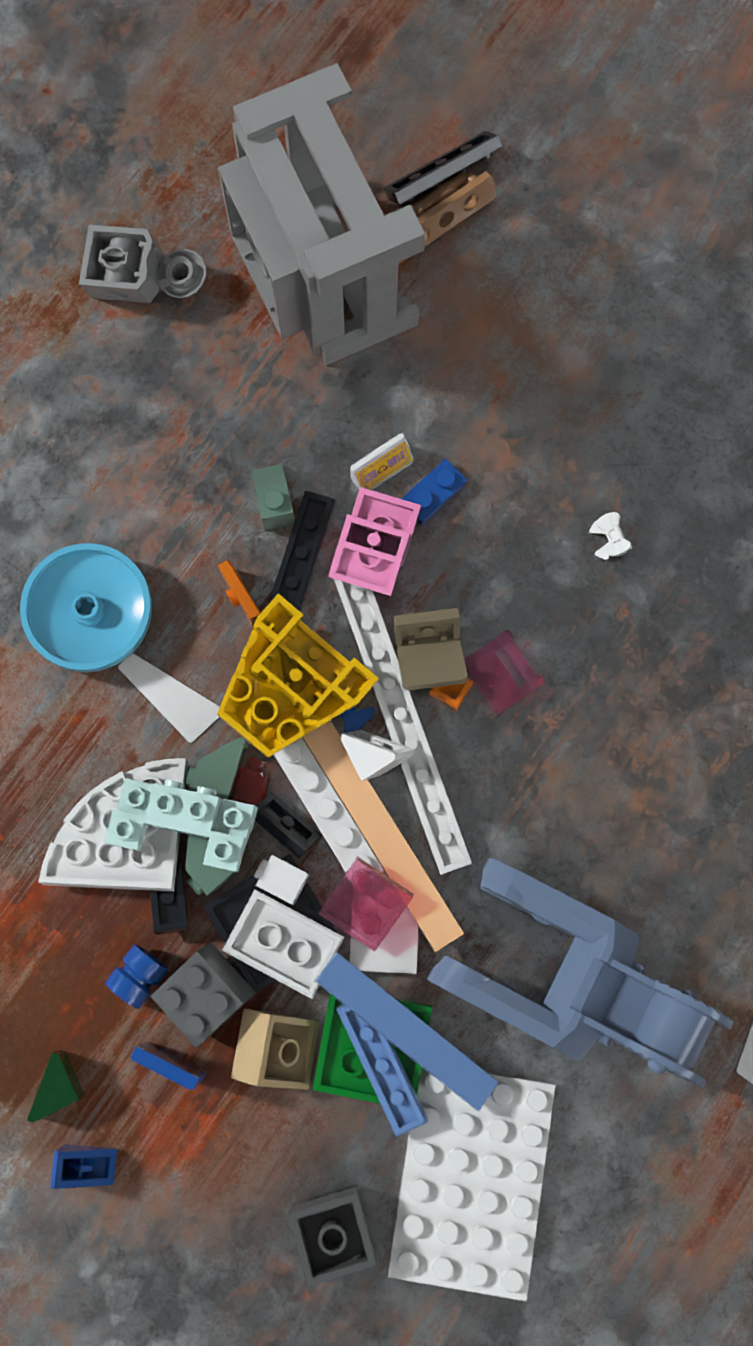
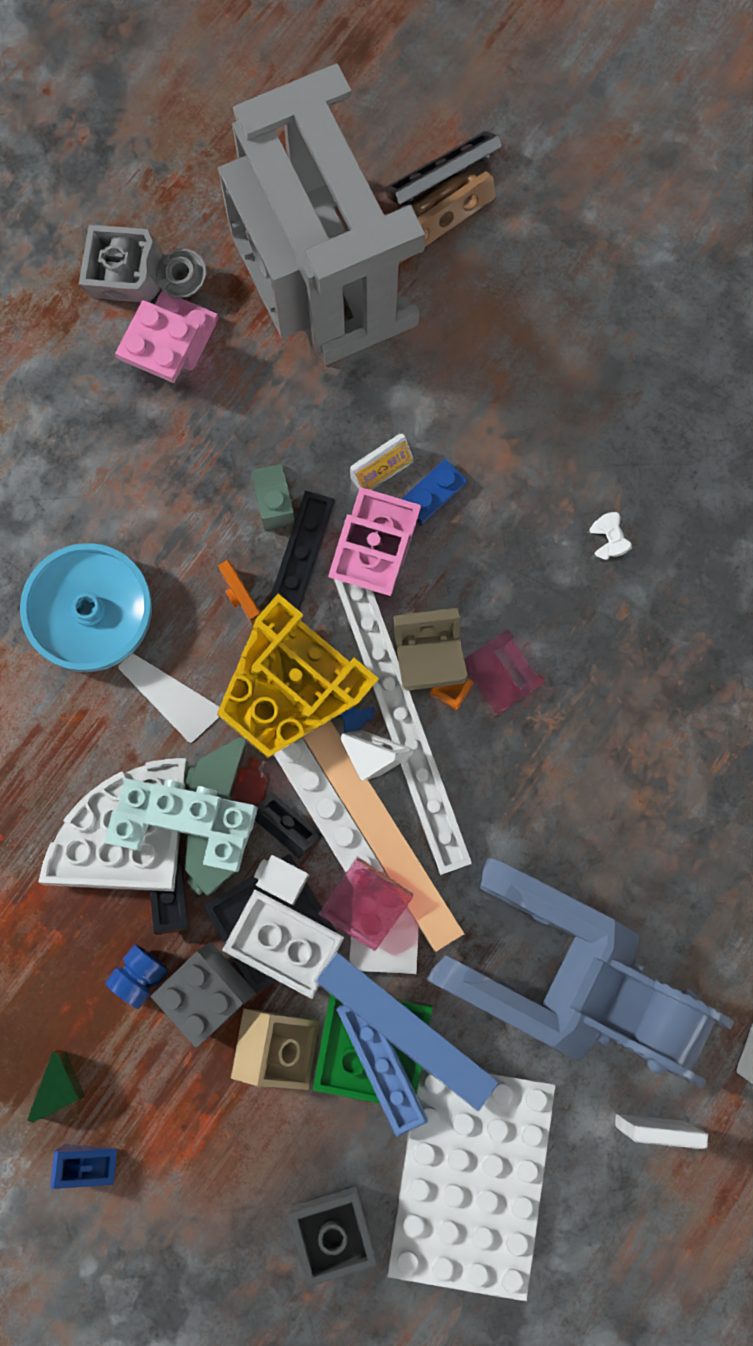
(167, 336): none -> bright pink bracket
(168, 1065): blue tile -> none
(661, 1131): none -> white tile

